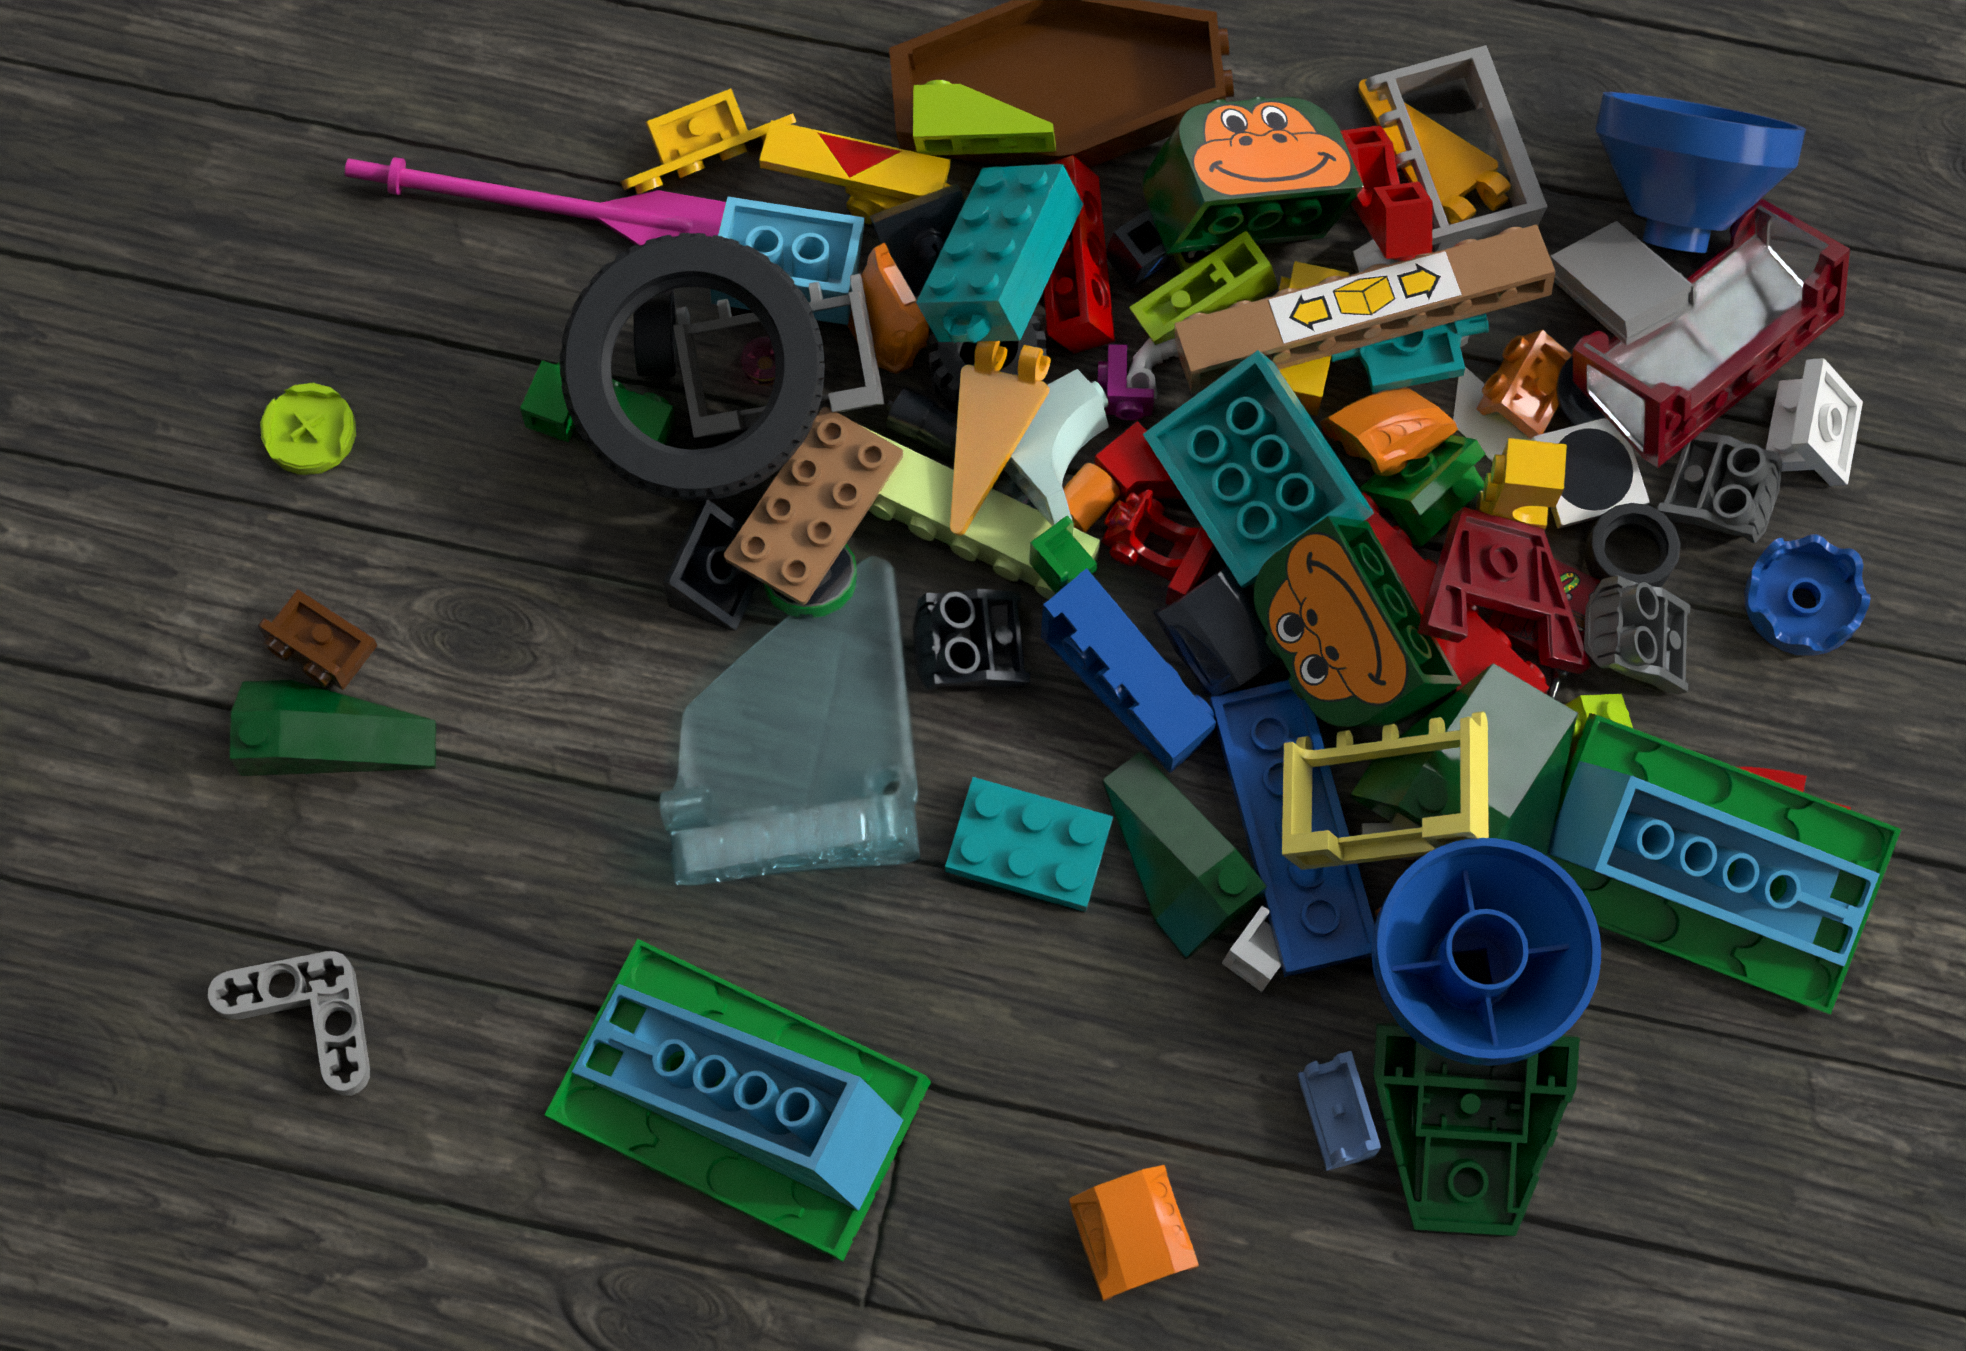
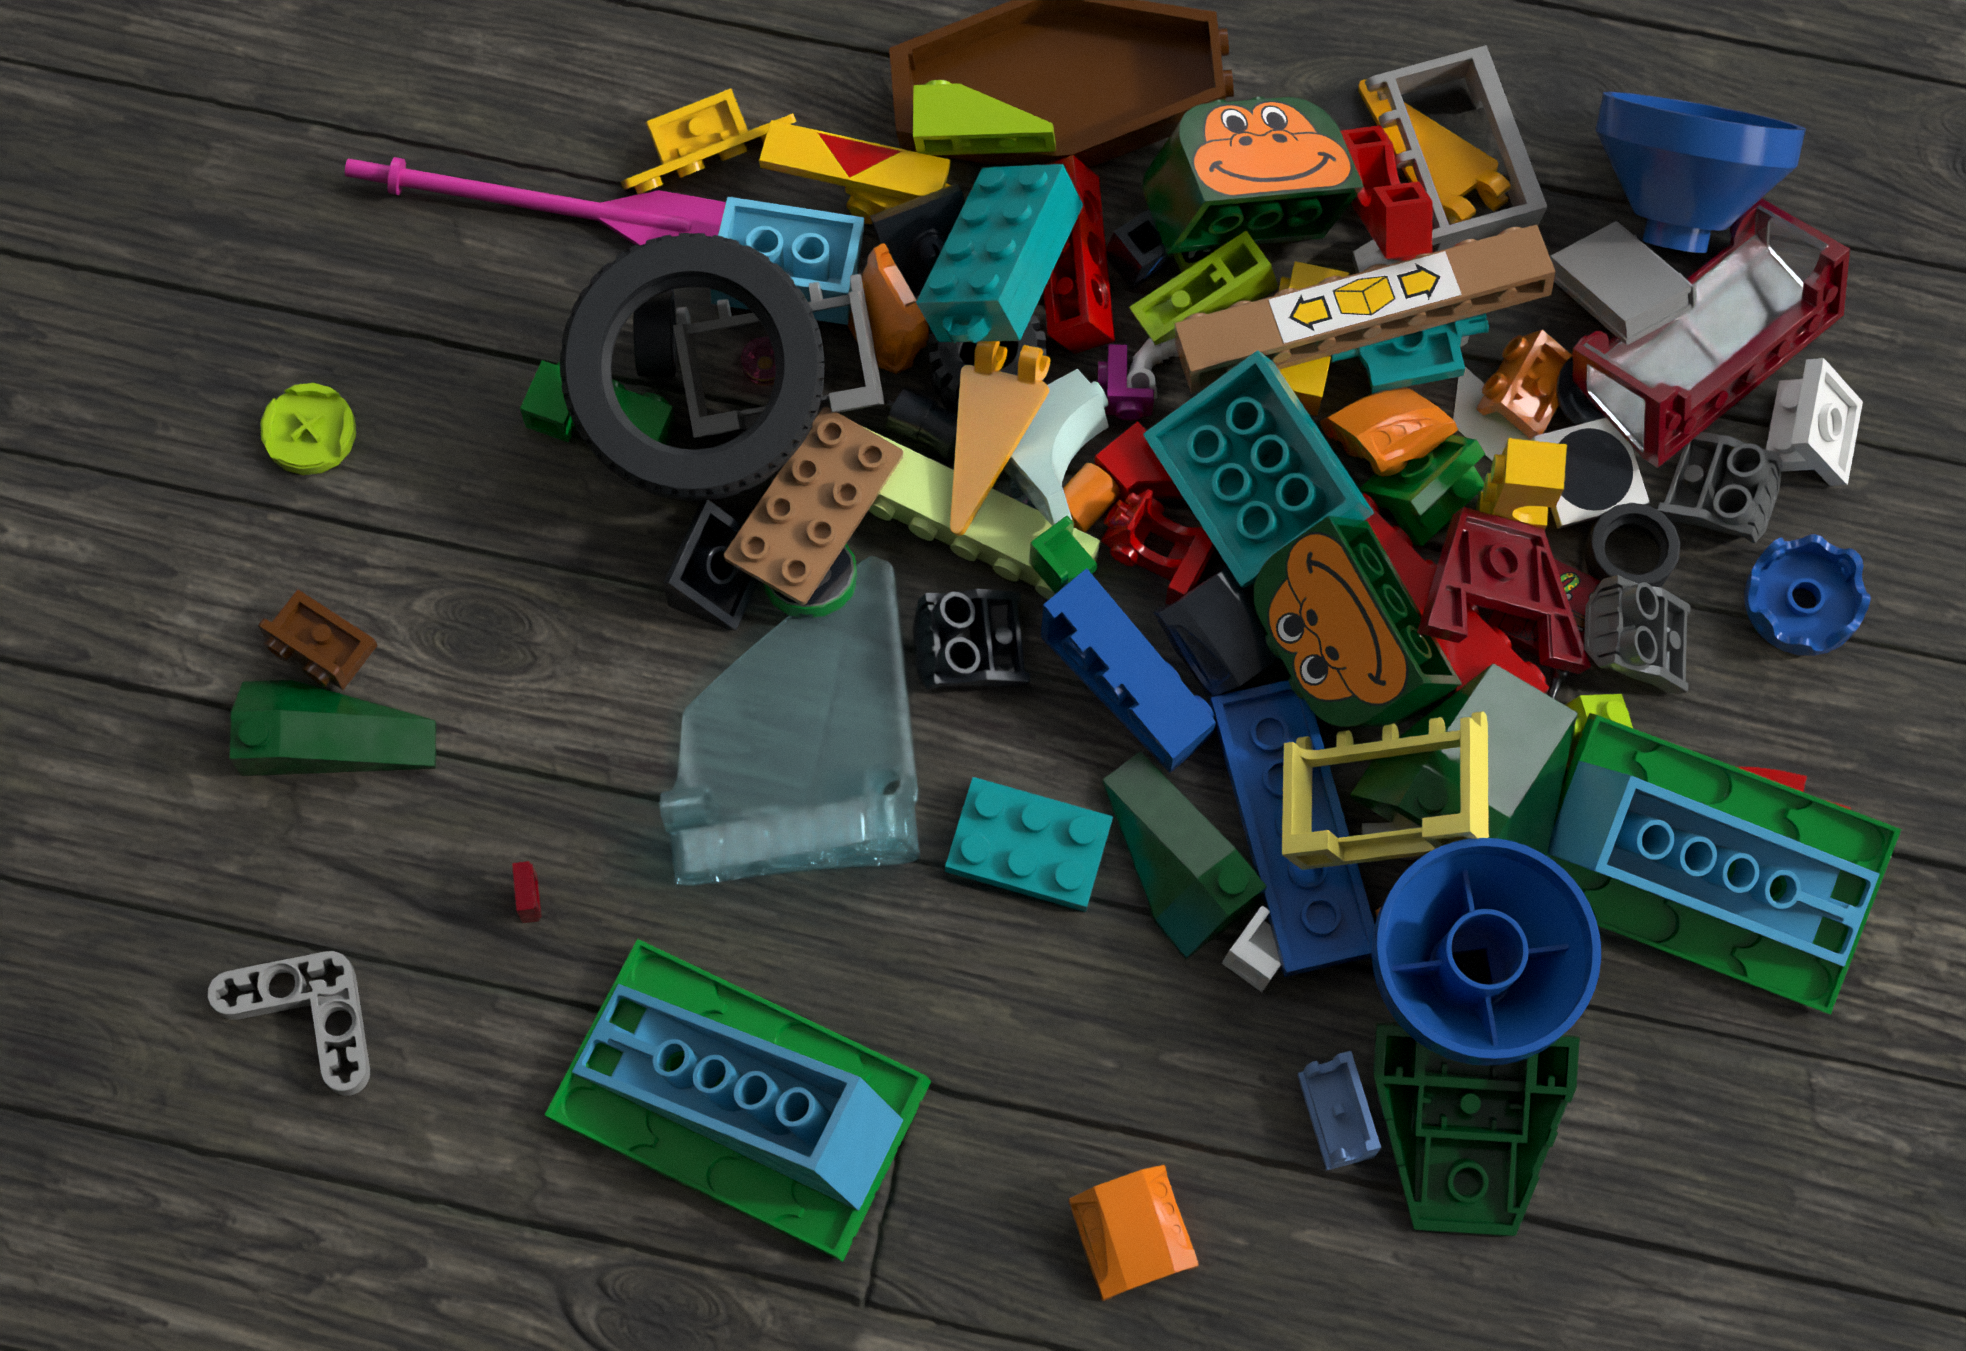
(526, 892): none -> dark red tile

